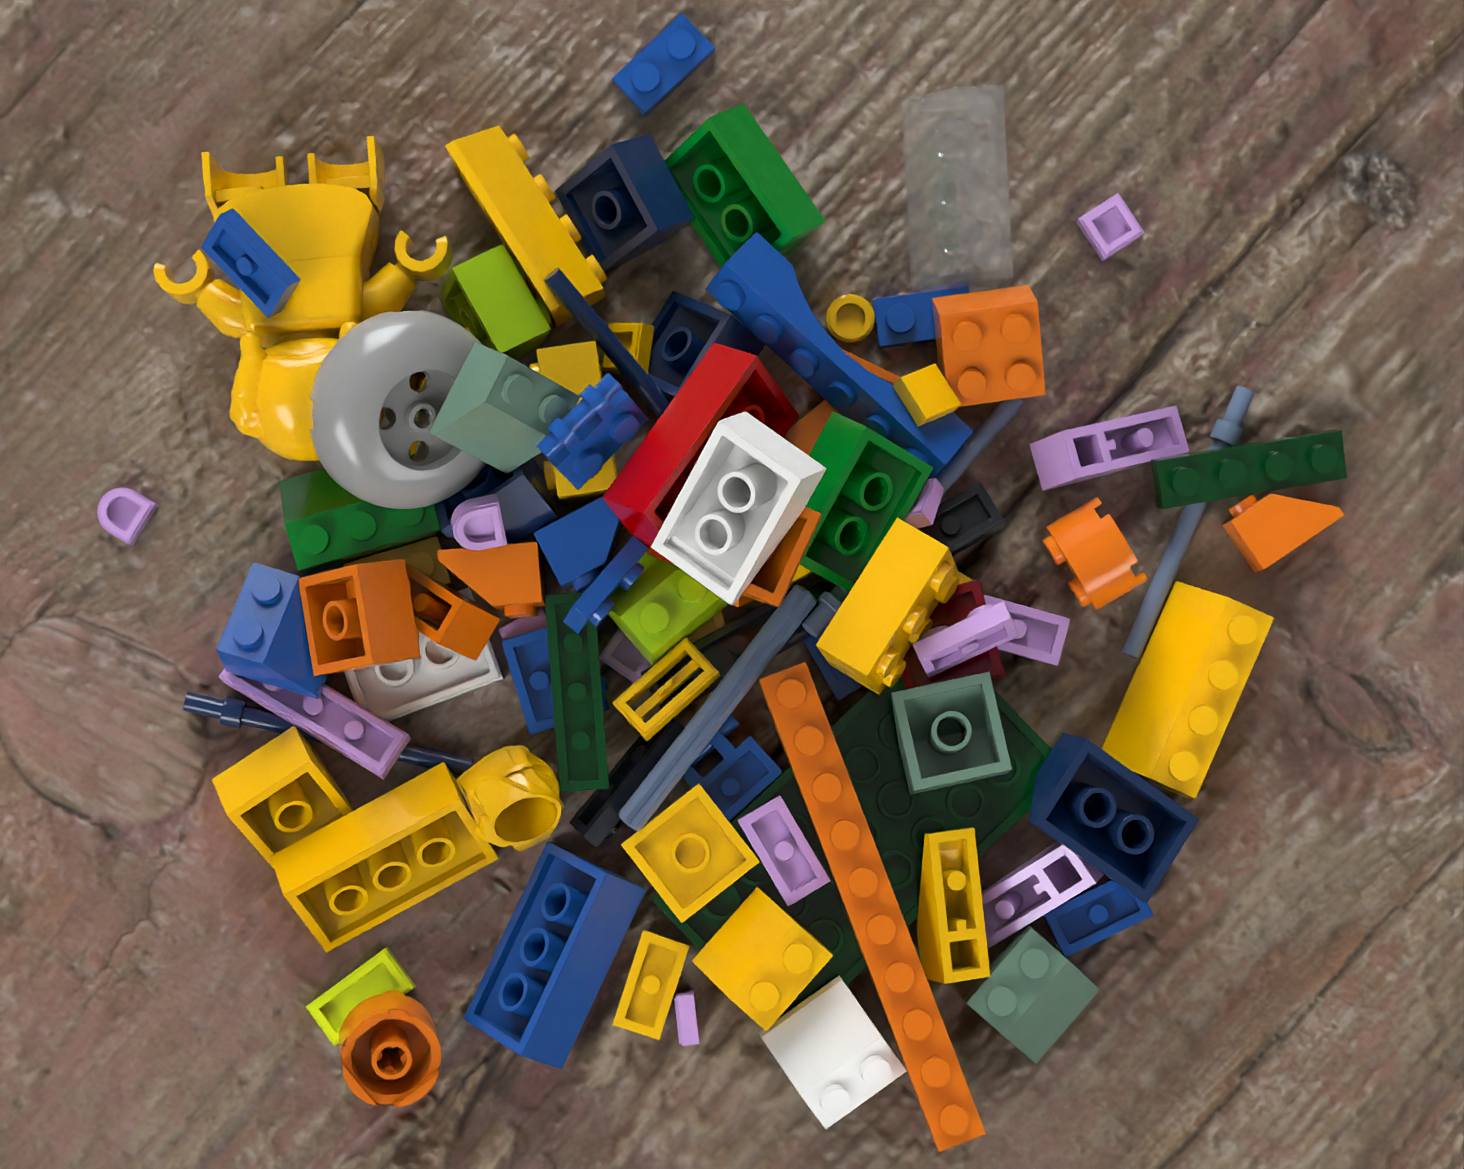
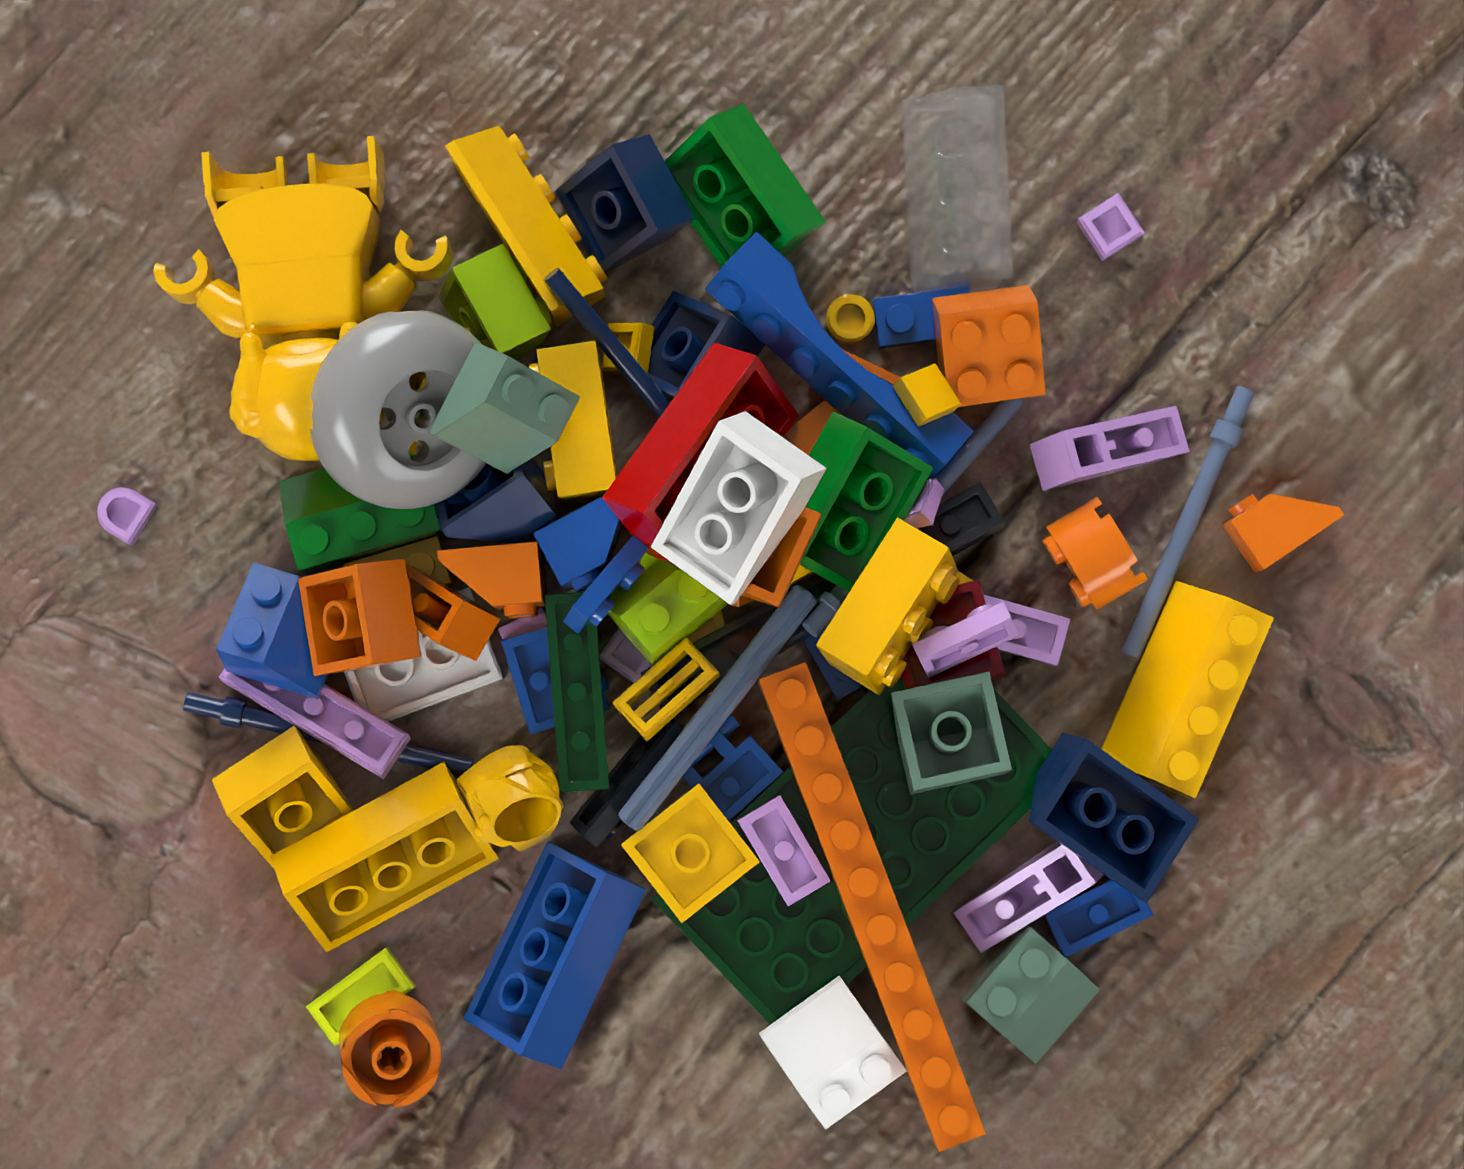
(250, 263): blue plate -> none
(479, 523): lavender tile -> none
(592, 431): blue plate -> none
(651, 984): yellow plate -> none
(663, 65): blue plate -> none
(687, 1018): lavender tile -> none
(762, 958): yellow slope -> none
(951, 909): yellow slope -> none
(1248, 469): dark green plate -> none

